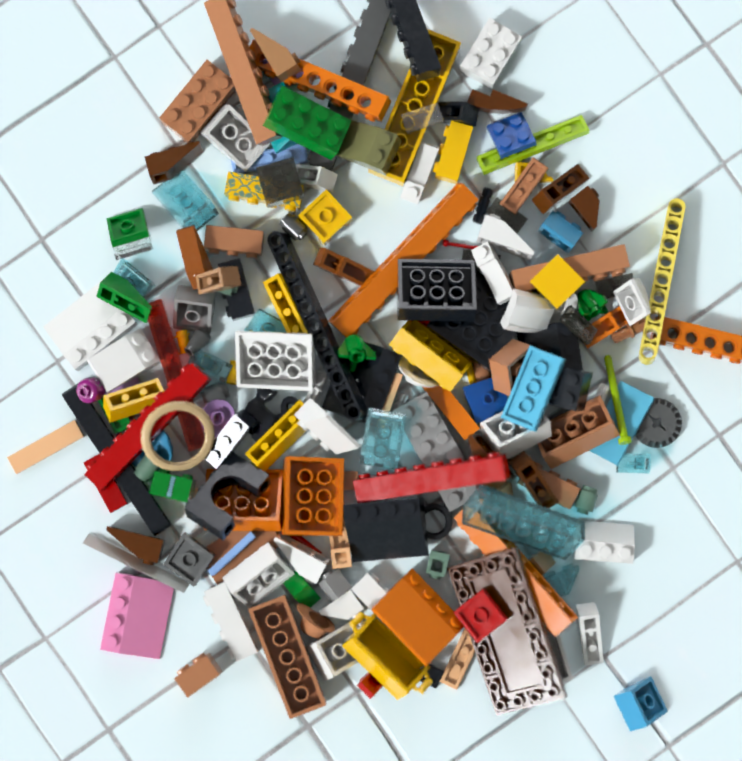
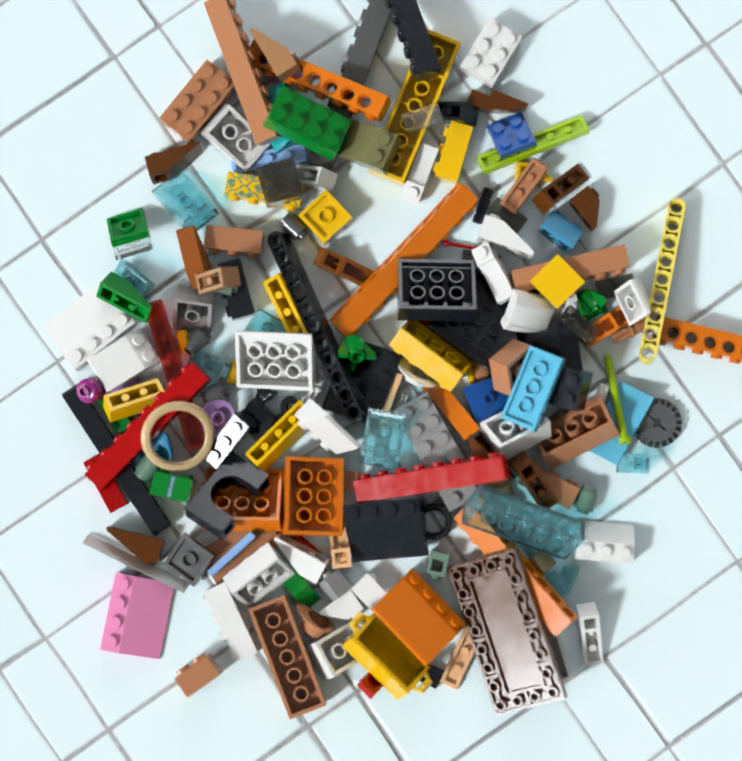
(45, 447): light nougat tile -> none
(480, 615): red plate -> none
(640, 704): dark azure slope -> none

